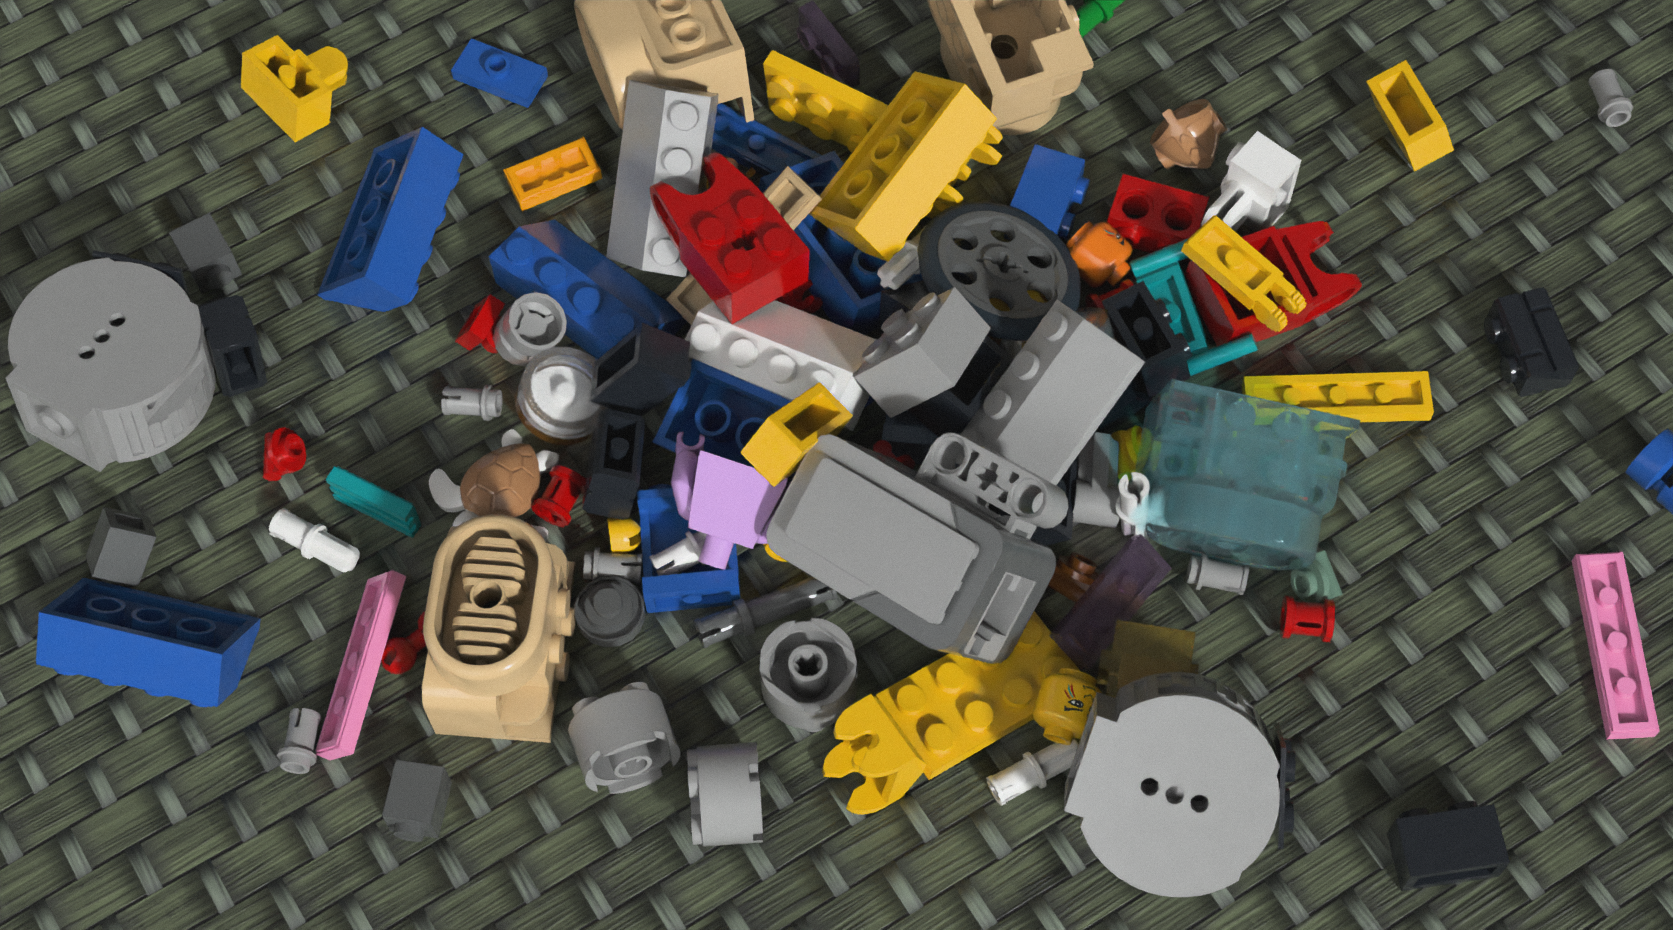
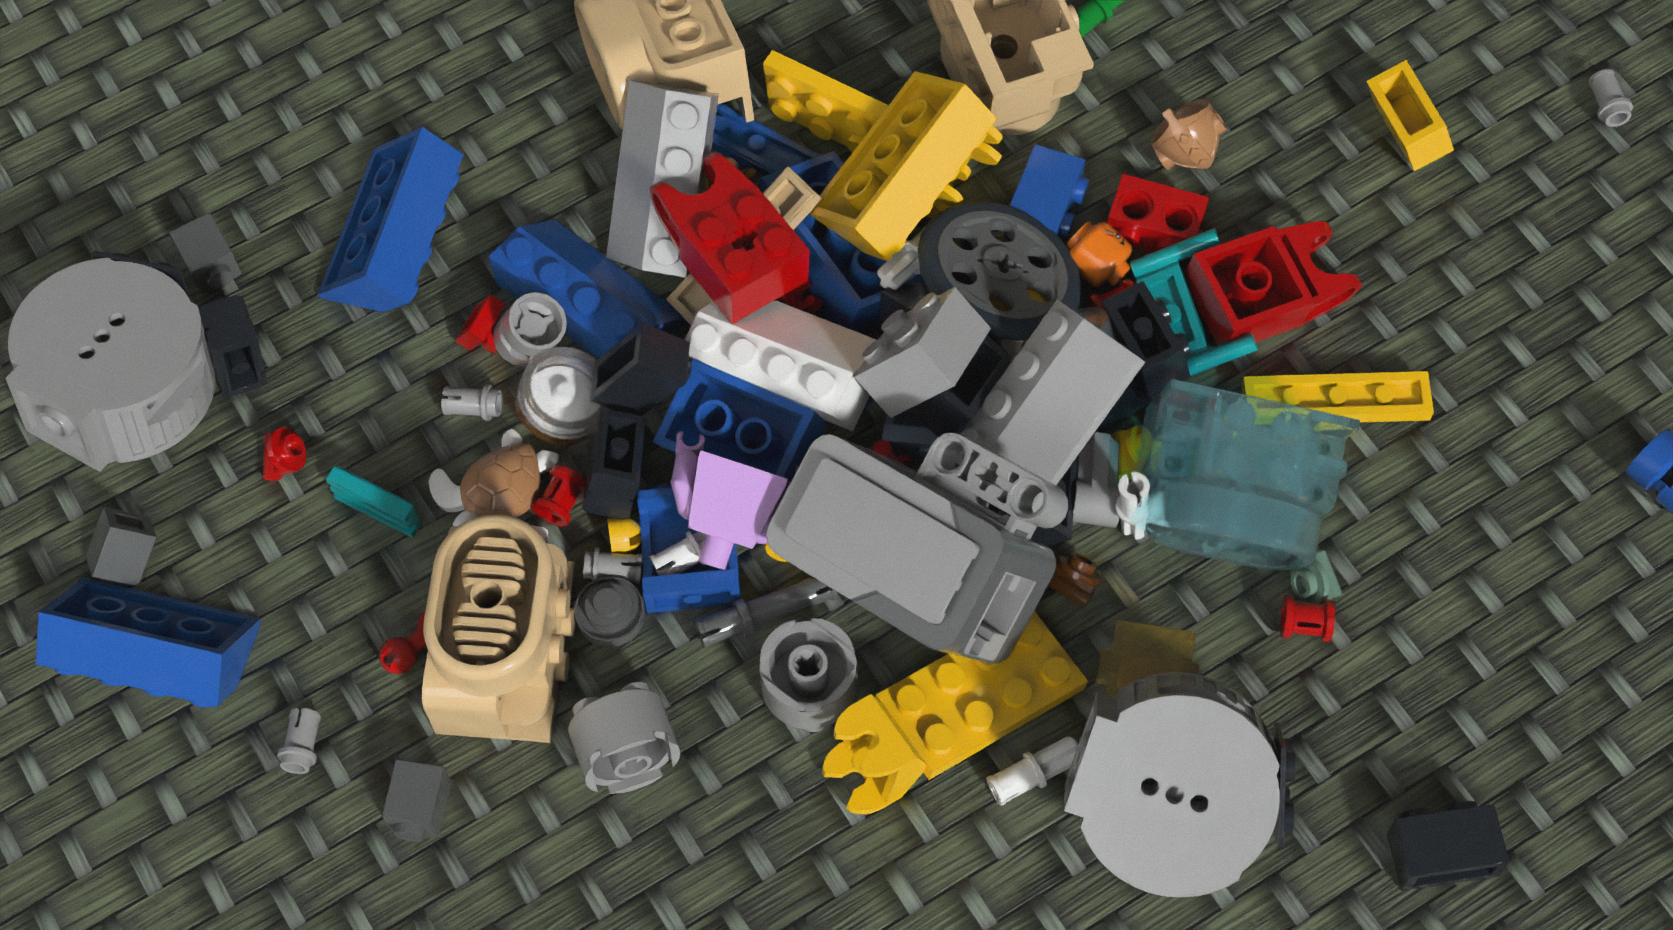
(293, 86): yellow brick -> none
(313, 541): white axle -> none
(360, 666): bright pink tile -> none
(499, 73): blue plate -> none
(552, 174): light orange plate -> none
(725, 794): light grey brick -> none
(792, 431): yellow piece -> none
(833, 52): clear purple plate -> none
(1065, 704): yellow head -> none
(1111, 597): plate -> none
(1216, 574): light grey pin -> none
(1243, 272): yellow hinge -> none
(1256, 185): white brick -> none
(1530, 342): black brick -> none
(1615, 646): bright pink tile -> none

